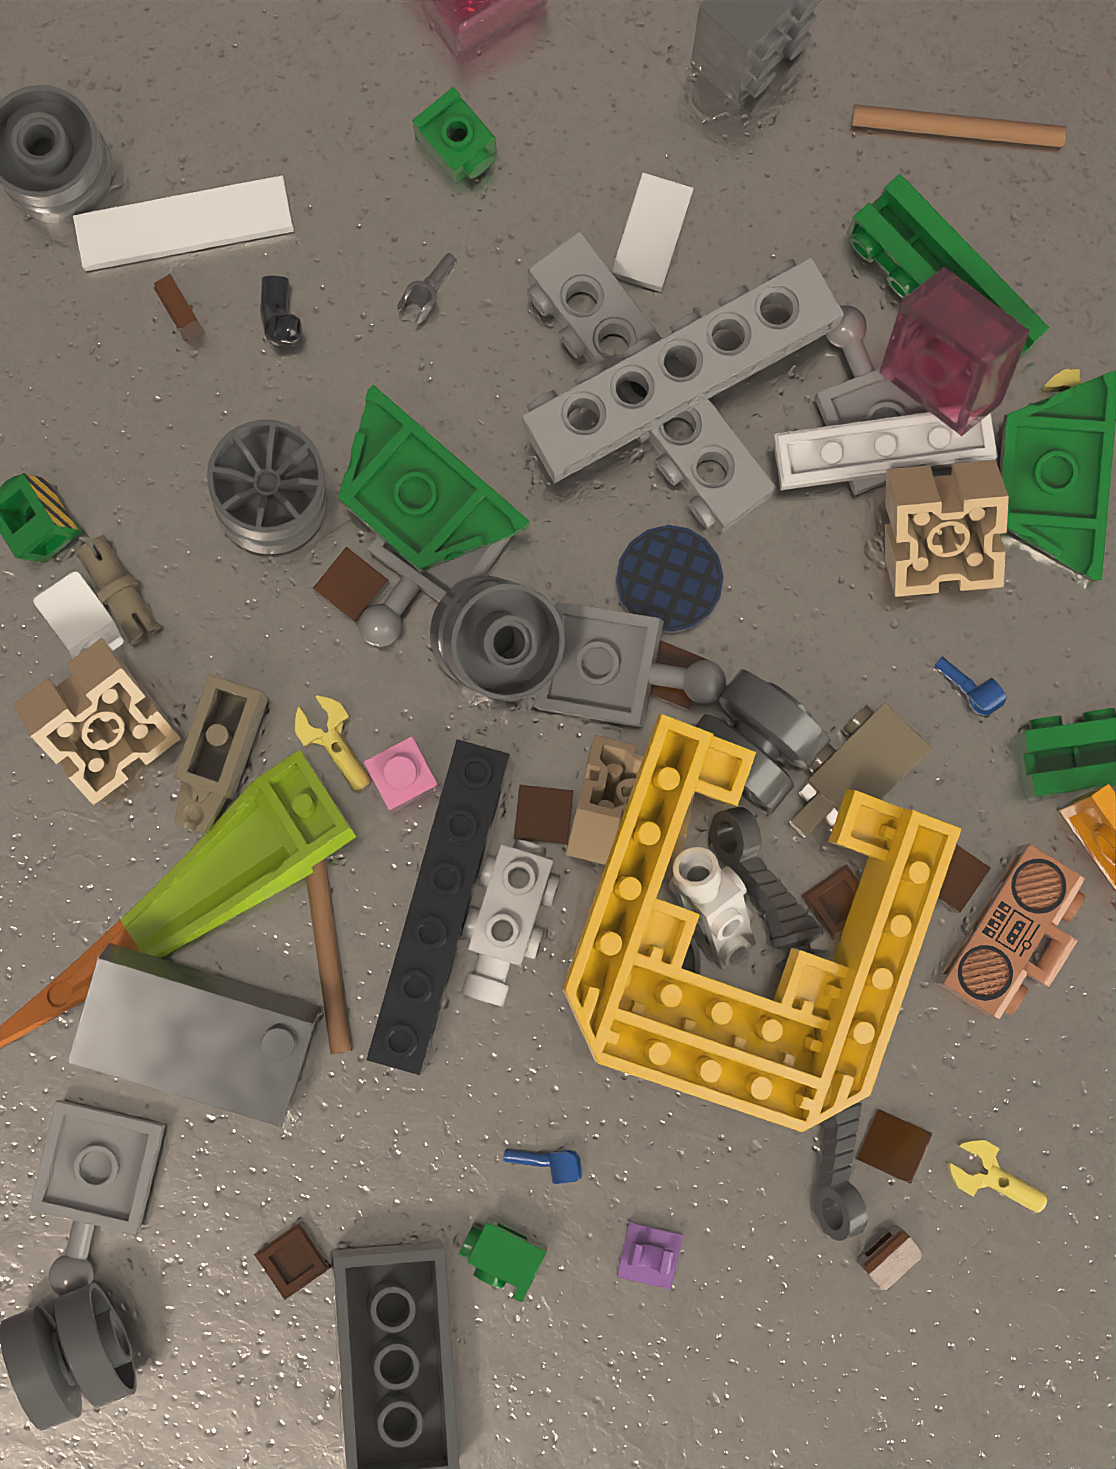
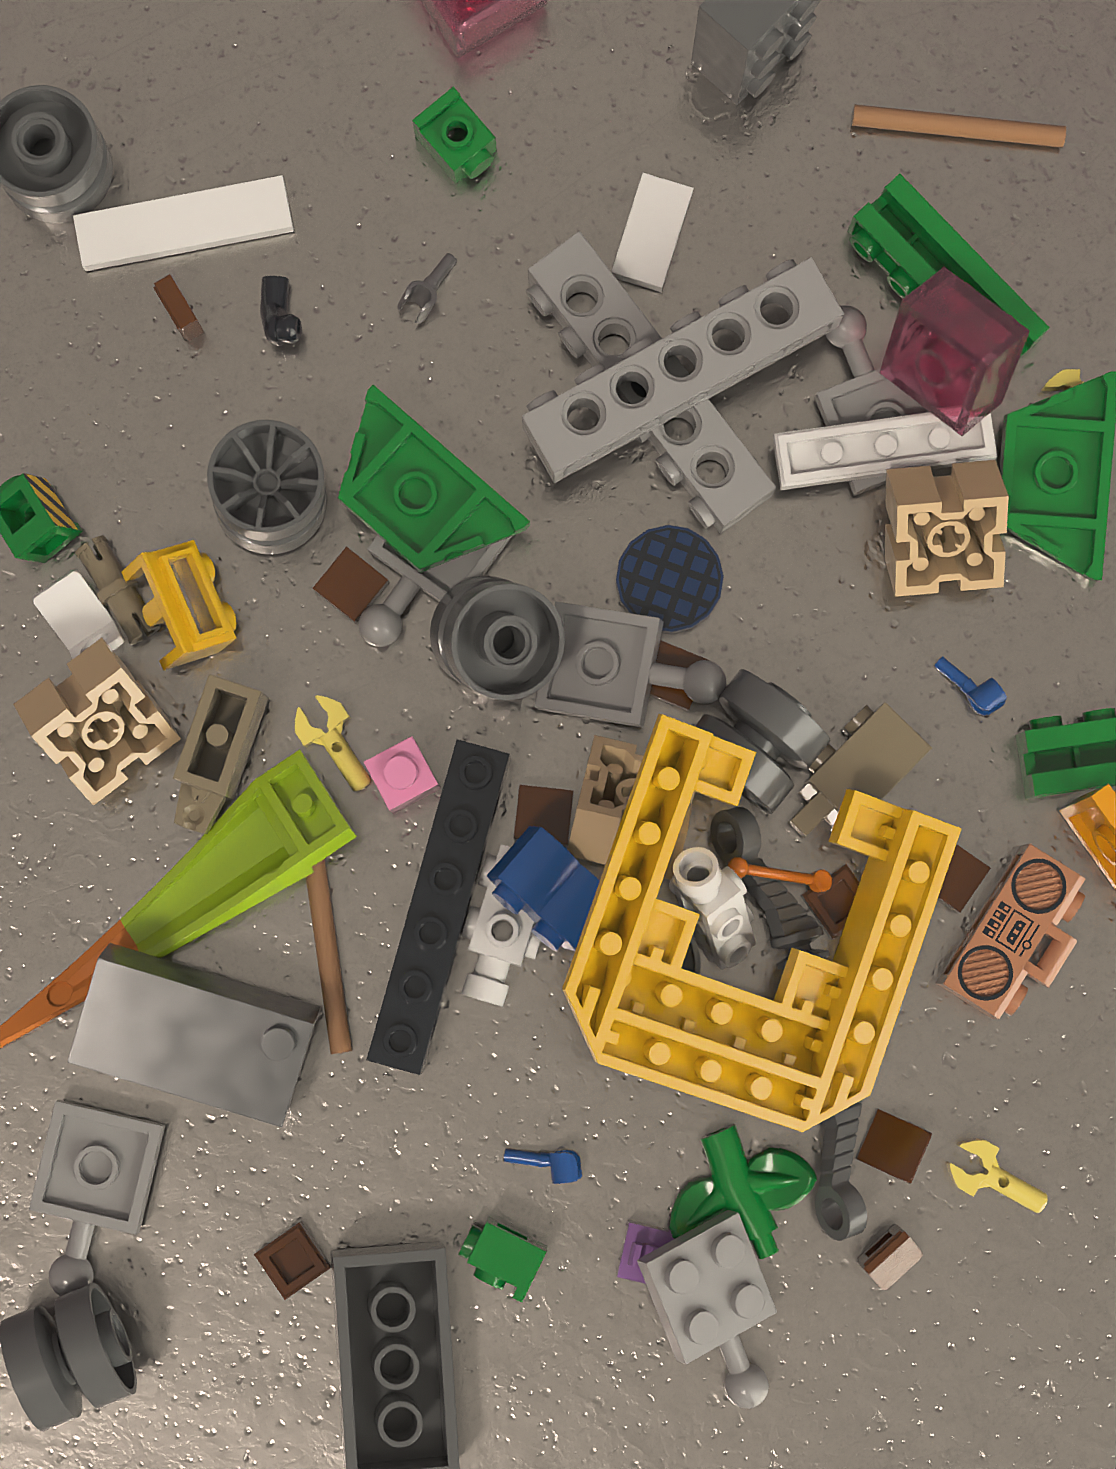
(185, 601): none -> yellow window
(547, 885): none -> blue brick
(707, 1295): none -> light grey plate
(765, 1184): none -> green plant
(818, 880): none -> orange hinge

